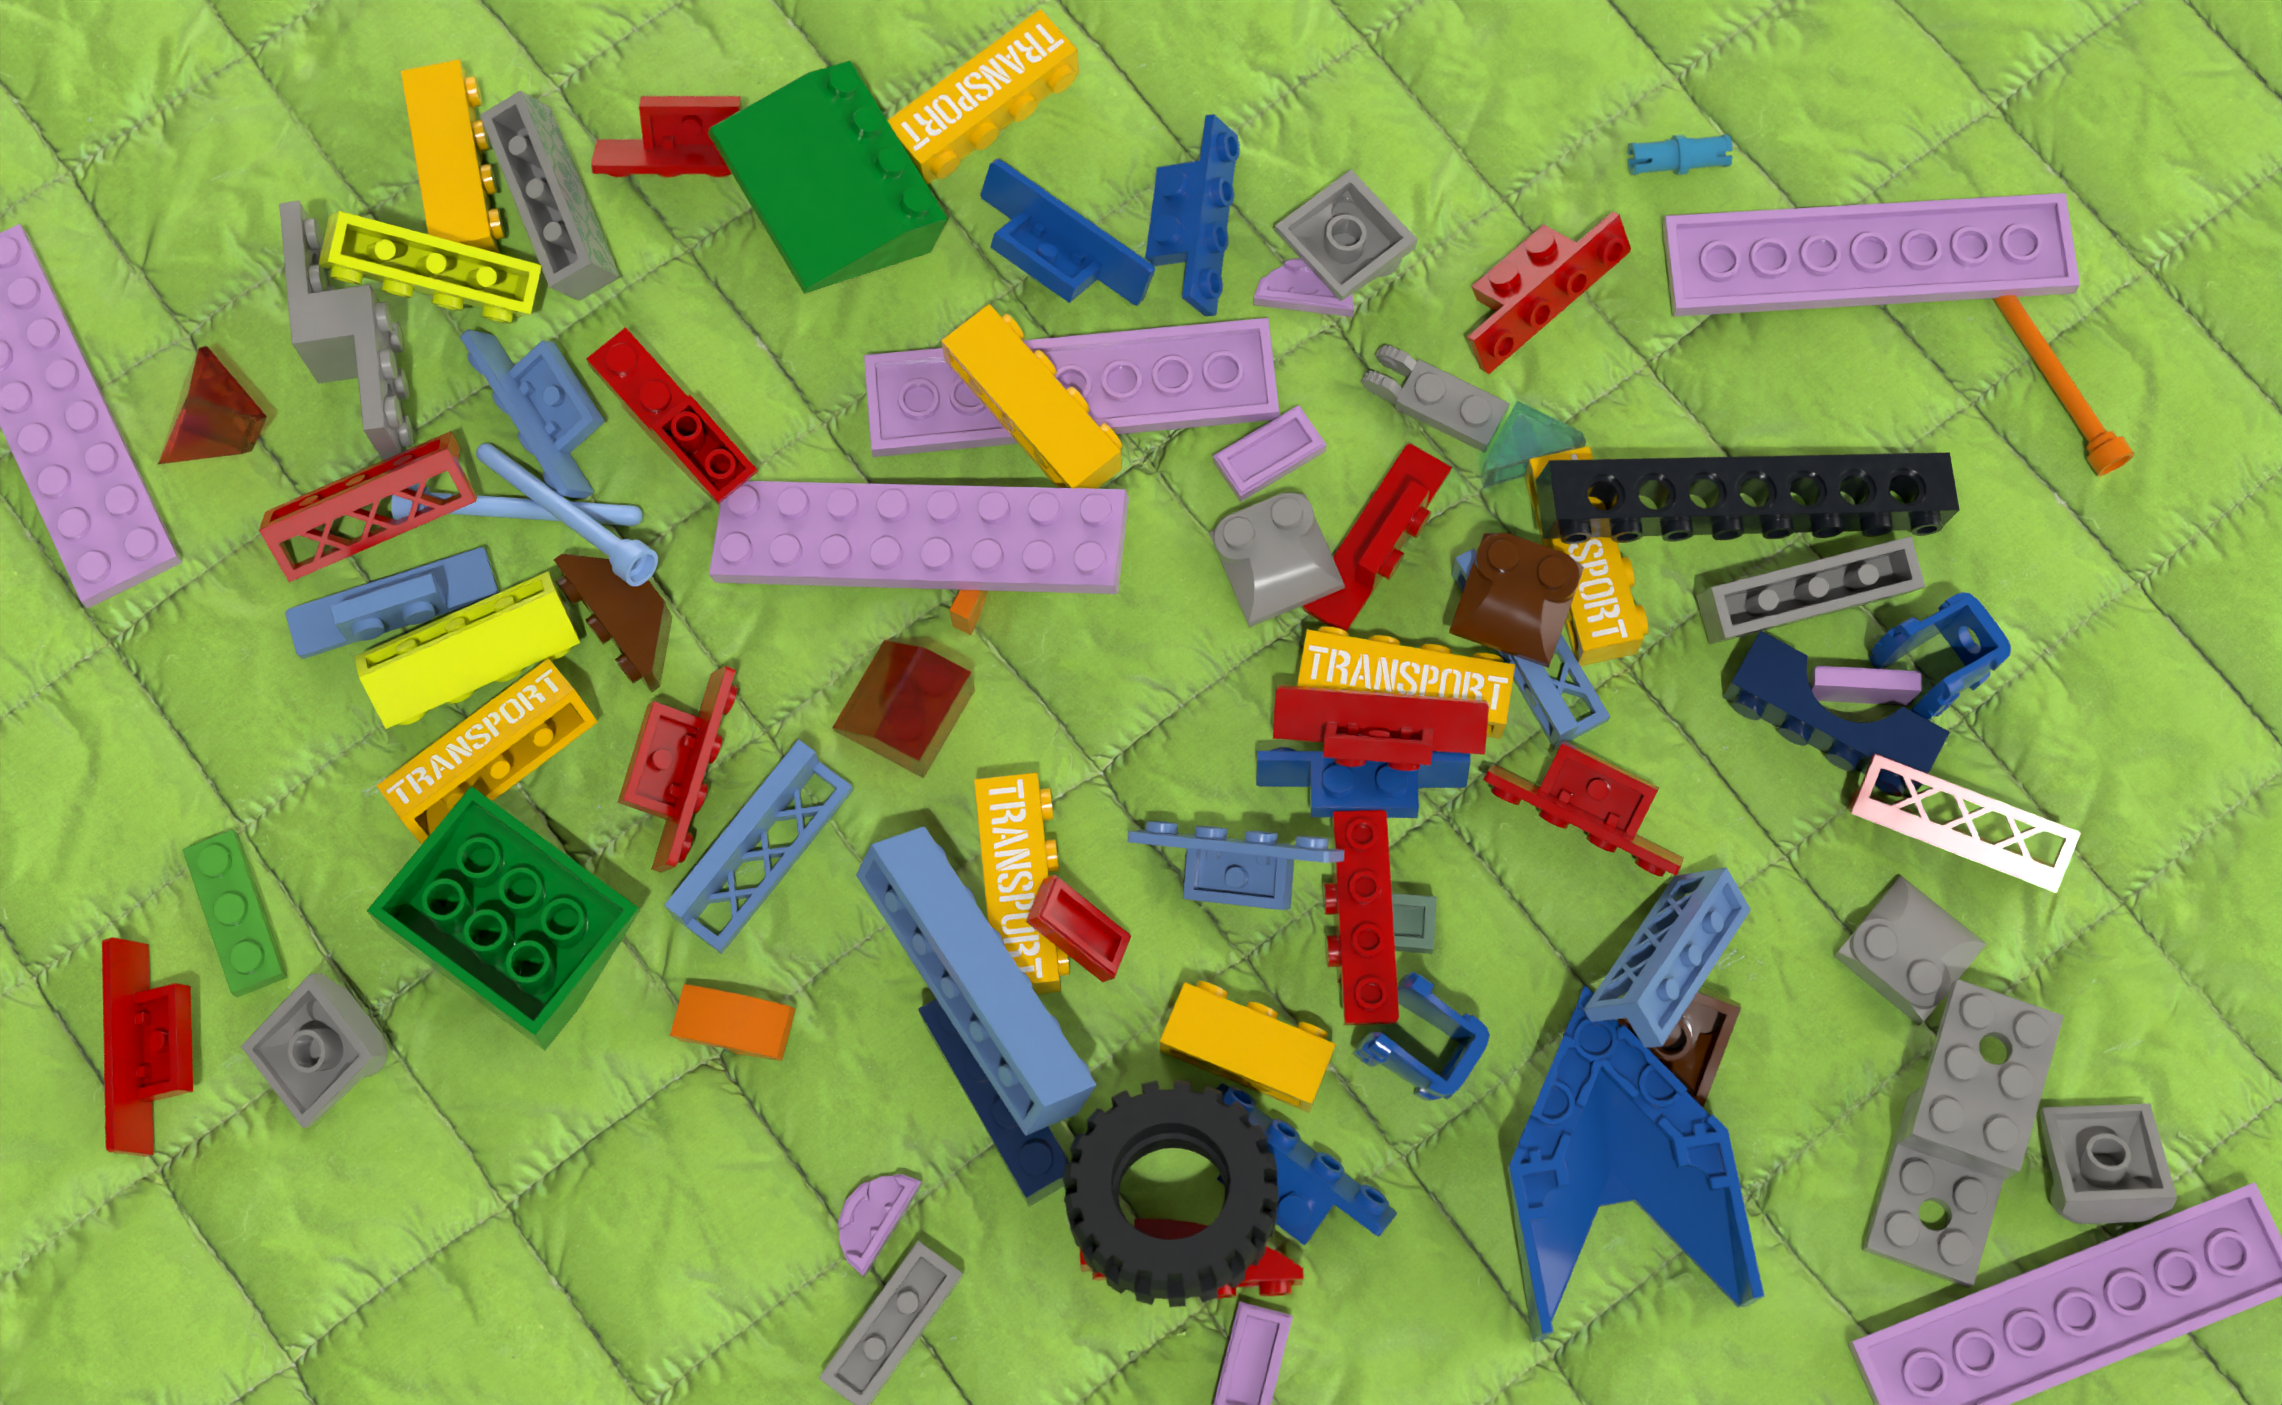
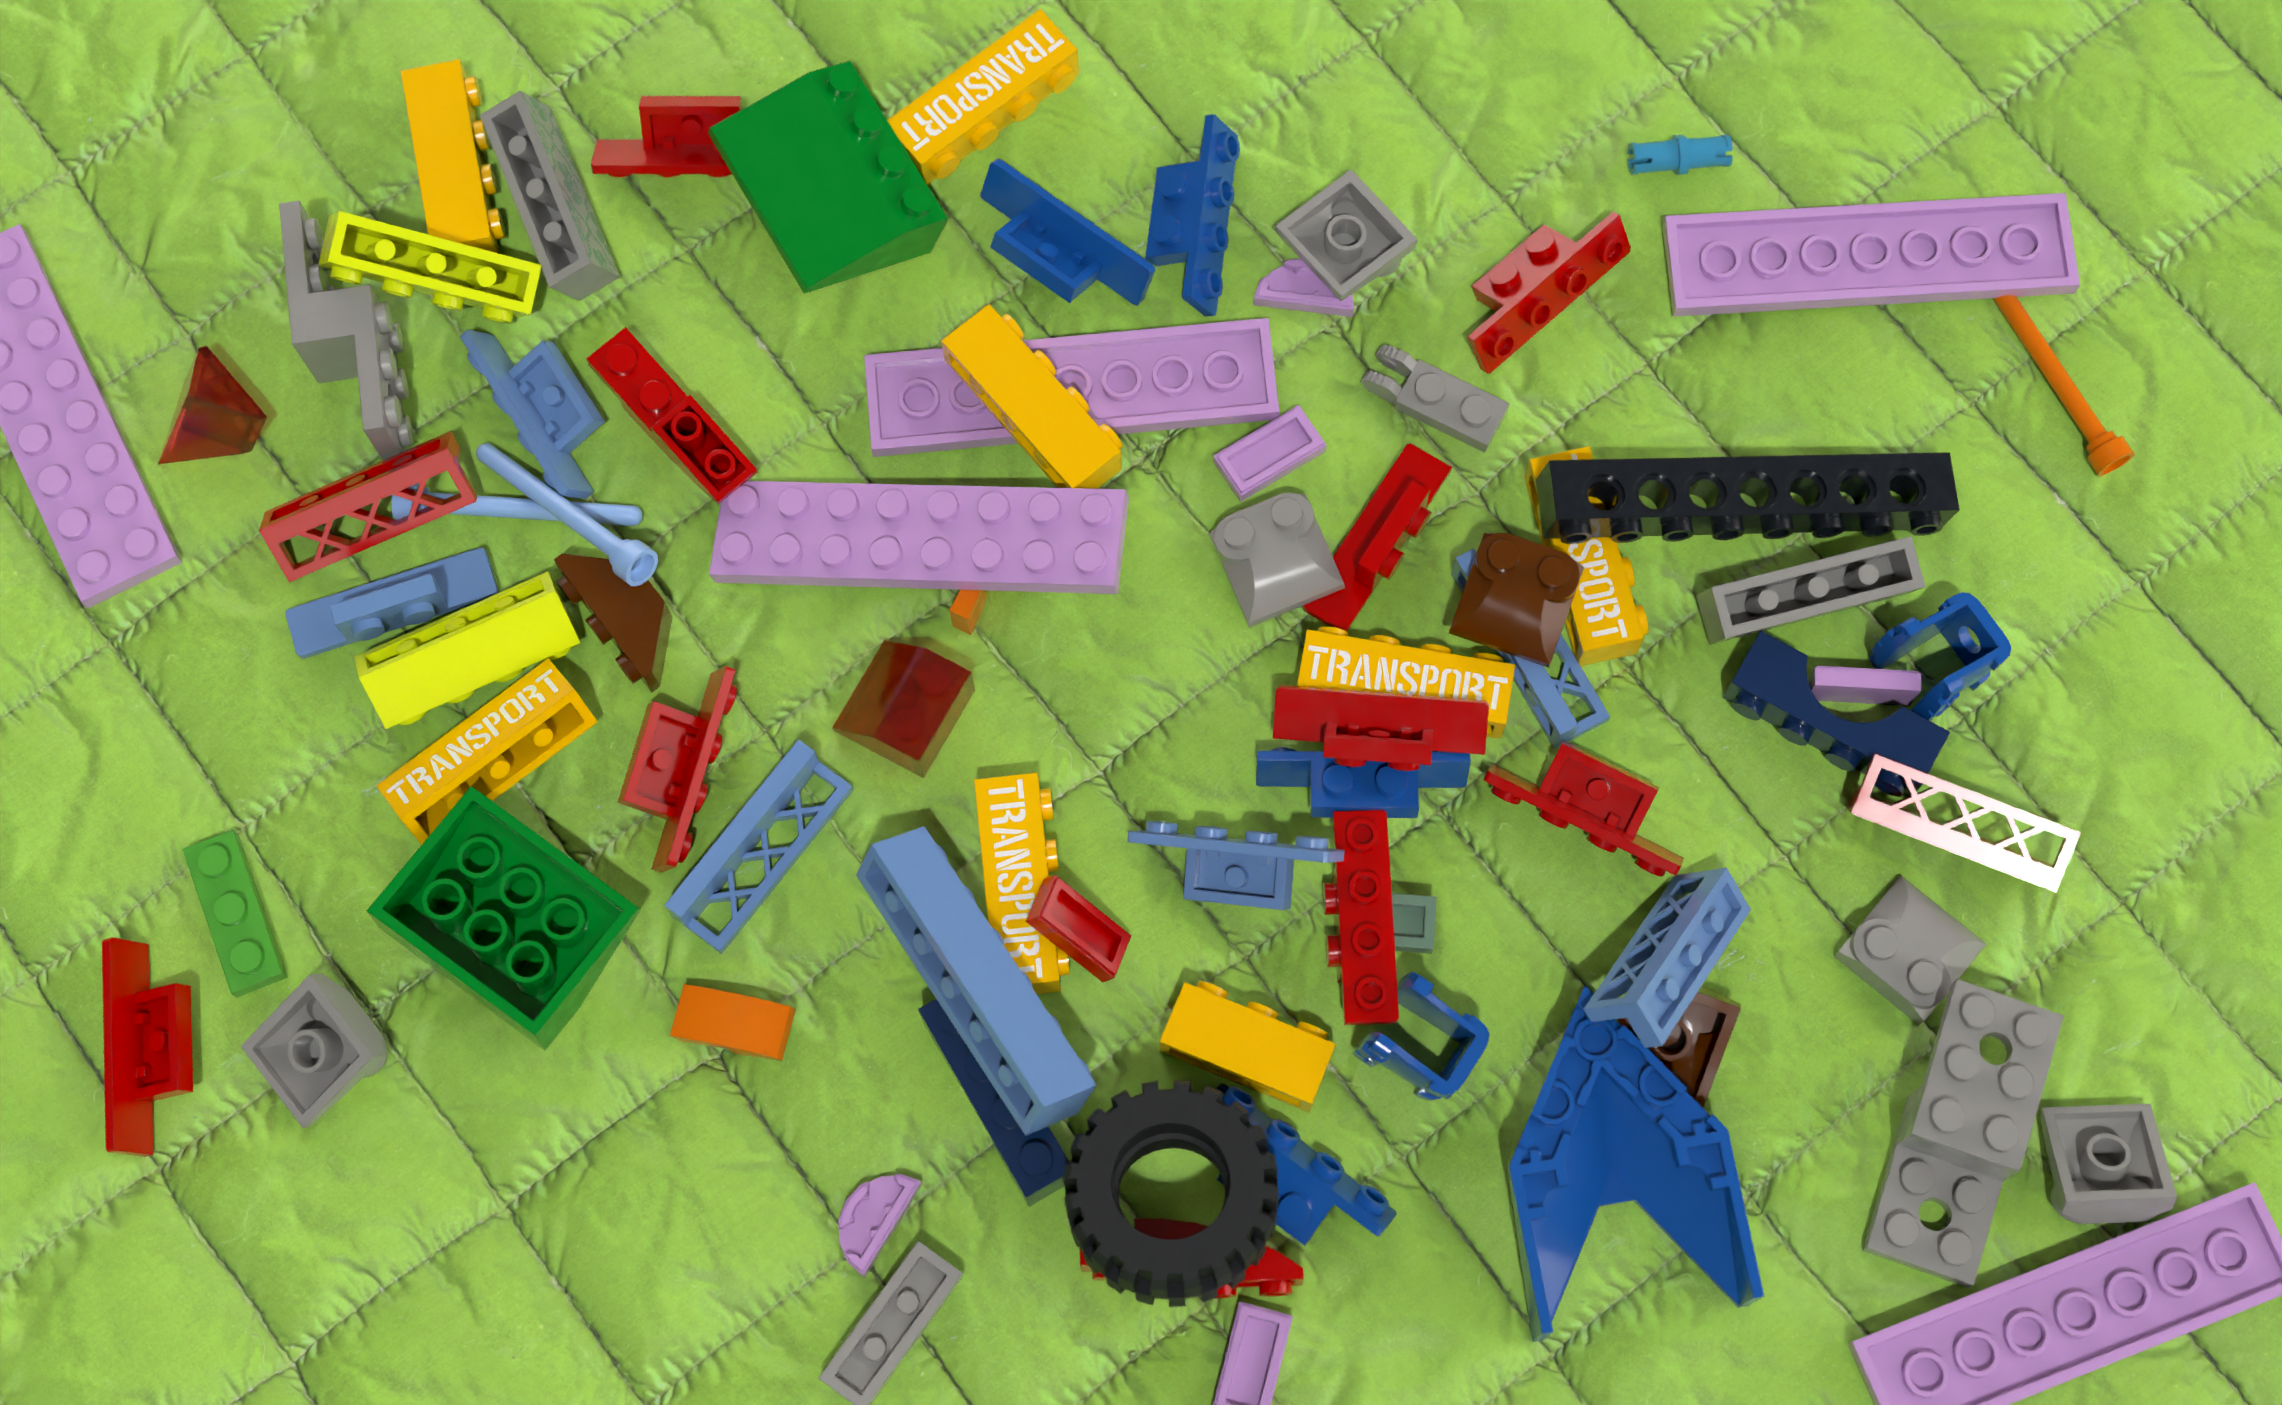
(1525, 437): clear light blue slope -> none

